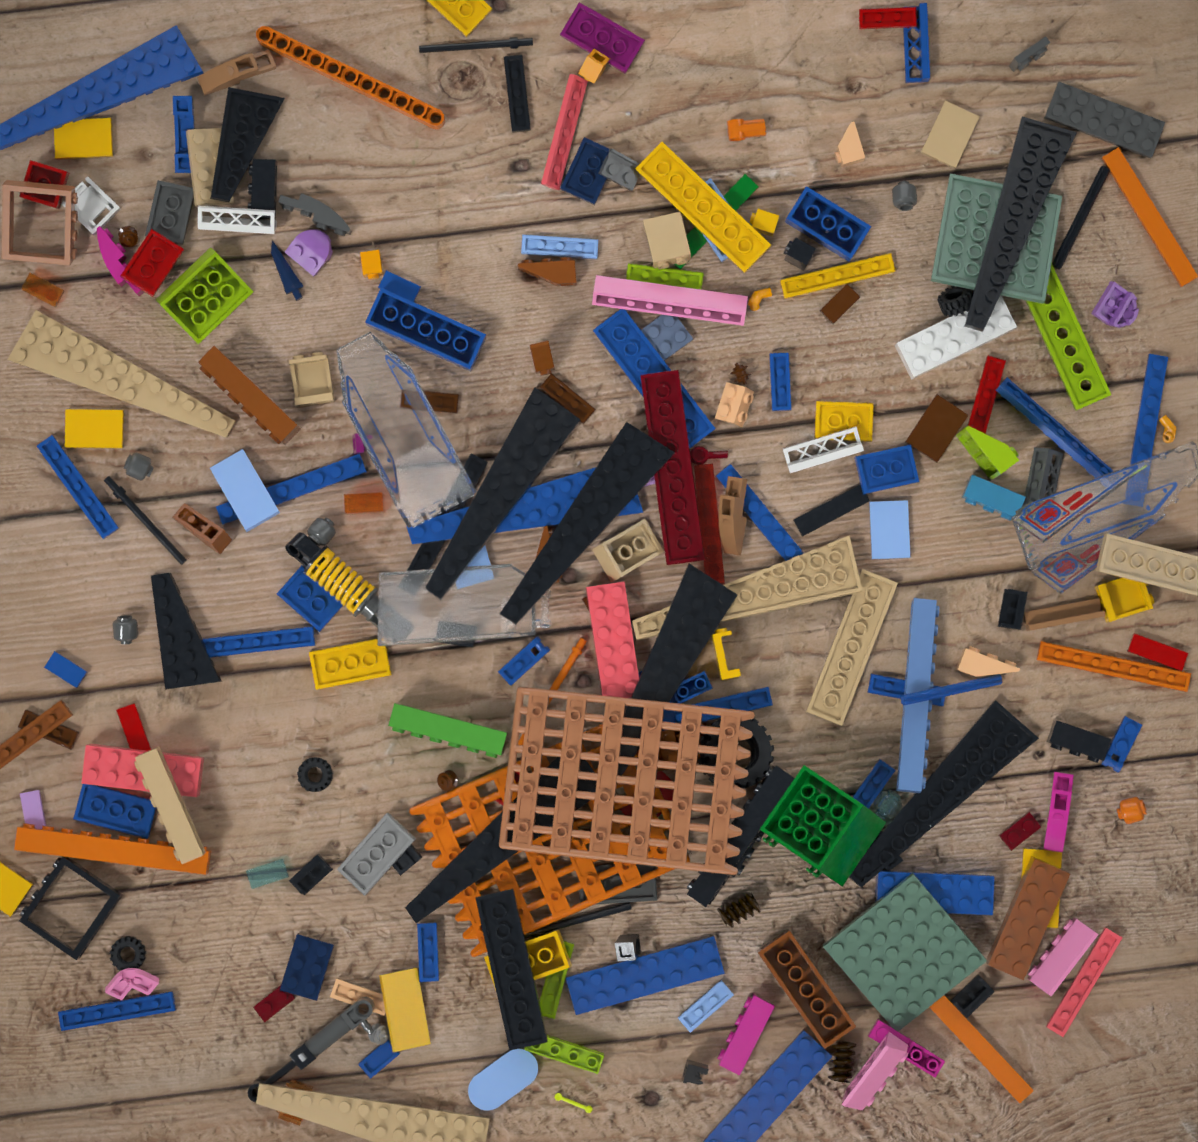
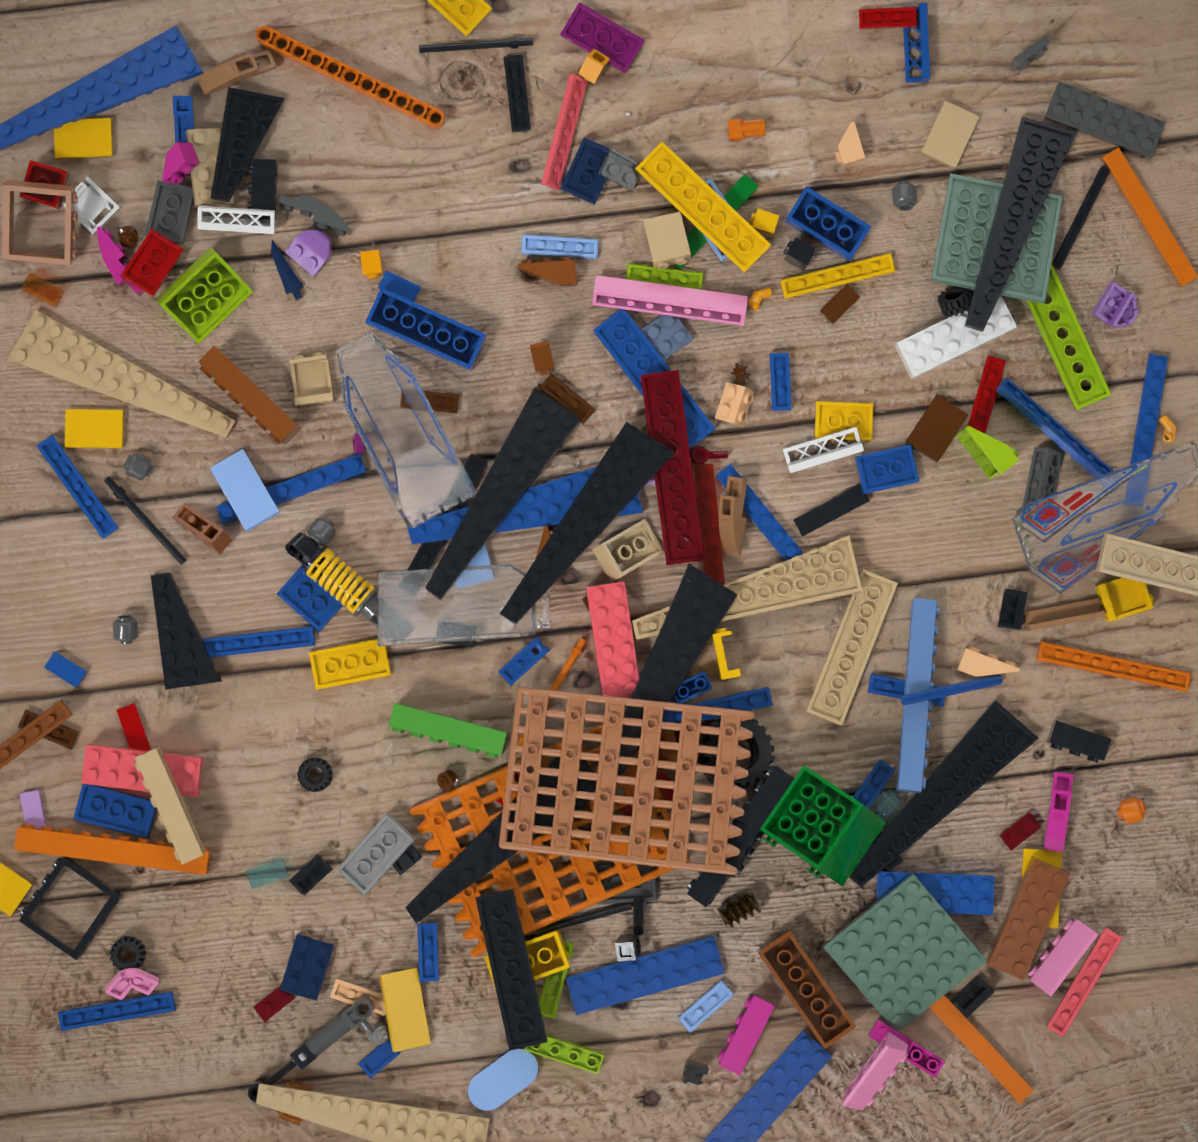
(179, 162): none -> dark pink slope
(364, 503): clear orange brick -> none
(558, 1096): neon yellow hinge -> none
(638, 915): none -> black axle
(842, 1061): dark brown piece -> none
(889, 529): light blue tile -> none
(992, 497): dark azure brick -> none
(1122, 743): blue plate -> none
(1157, 652): red tile -> none

